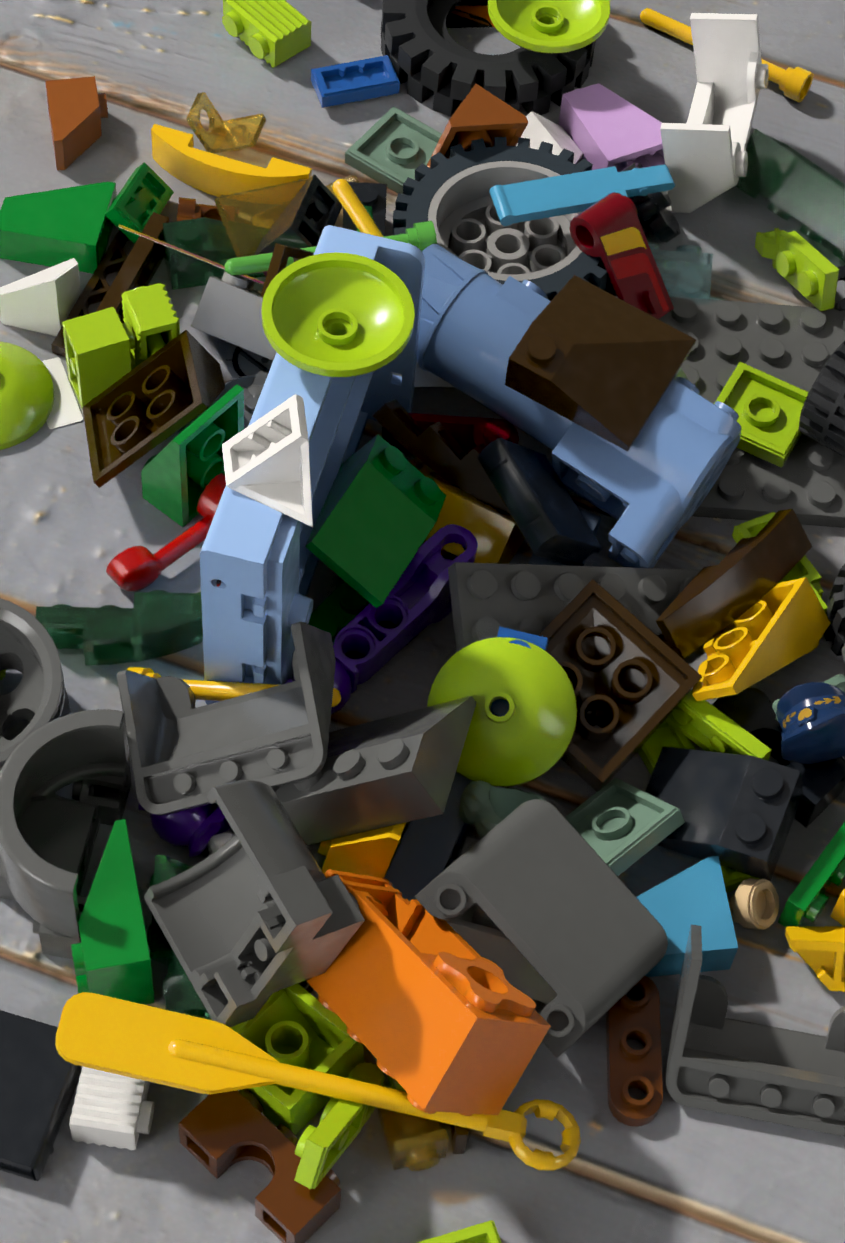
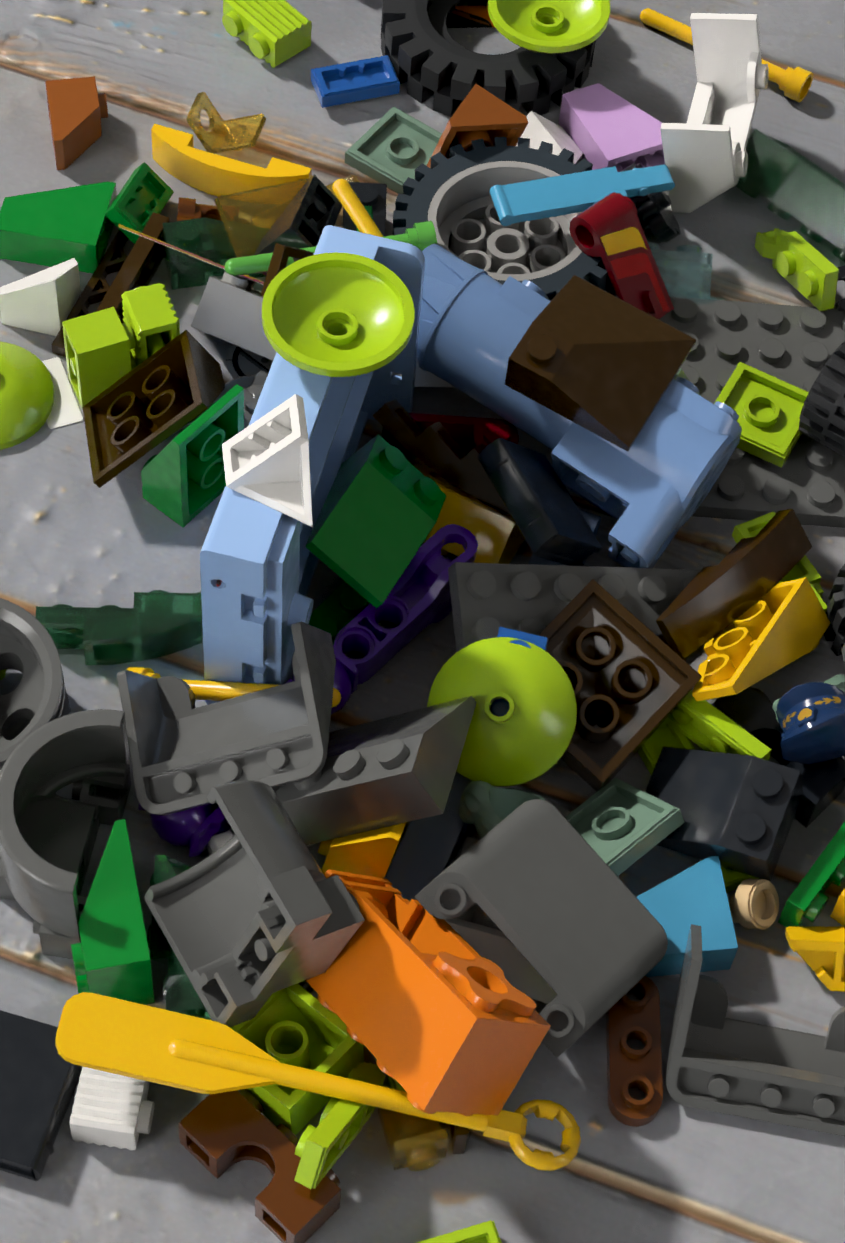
(139, 568): red piece -> none

